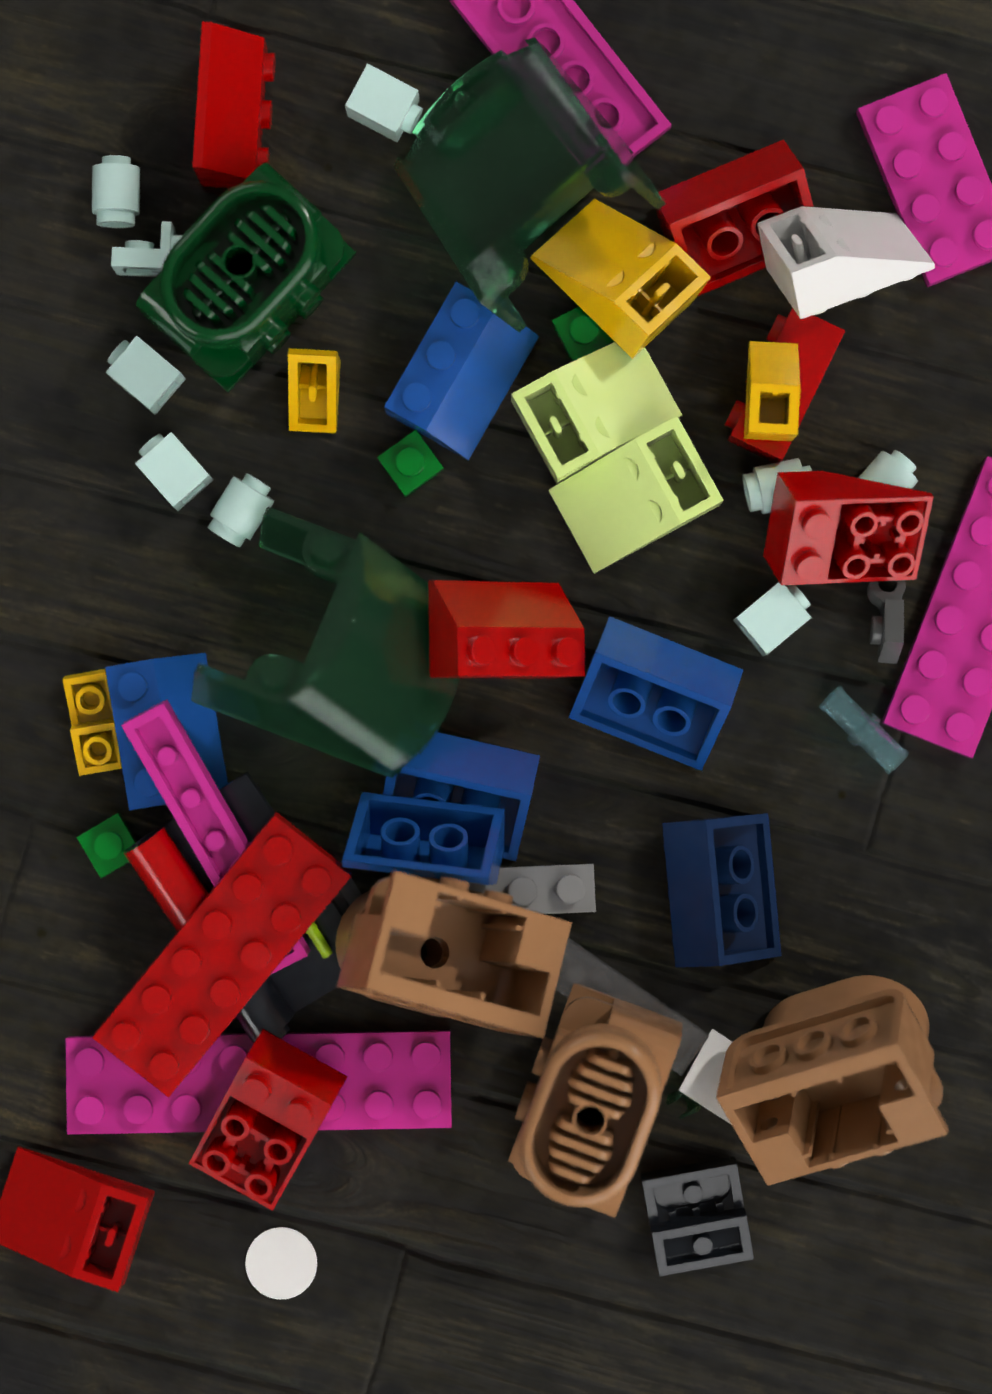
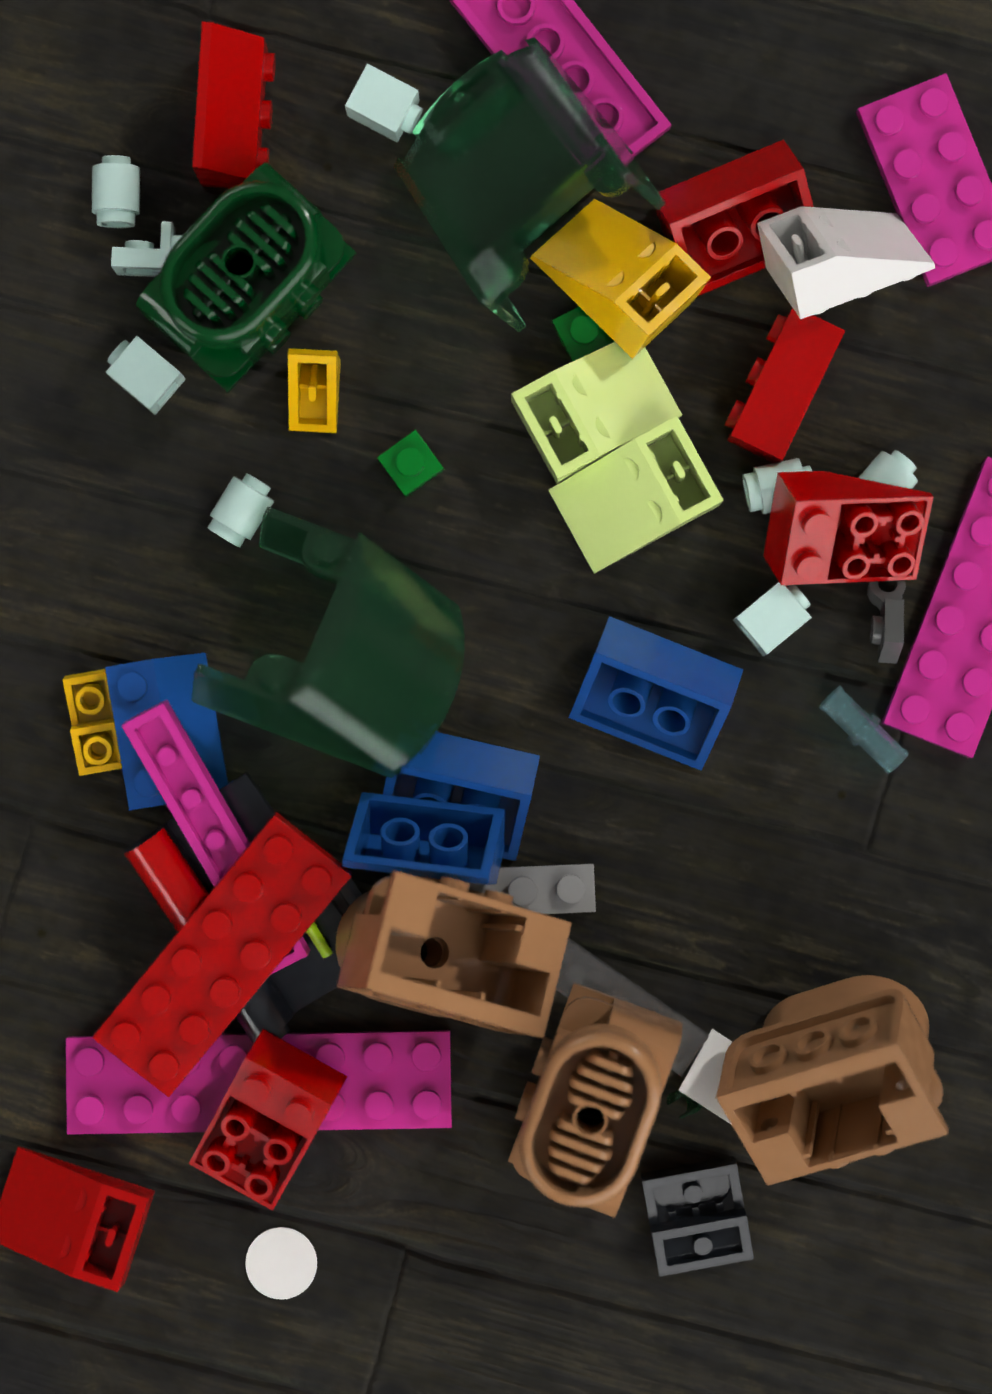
(107, 844): green plate -> none
(172, 469): light aqua brick -> none
(460, 373): blue slope -> none
(503, 631): red slope -> none
(721, 890): dark blue slope -> none
(772, 391): yellow slope -> none

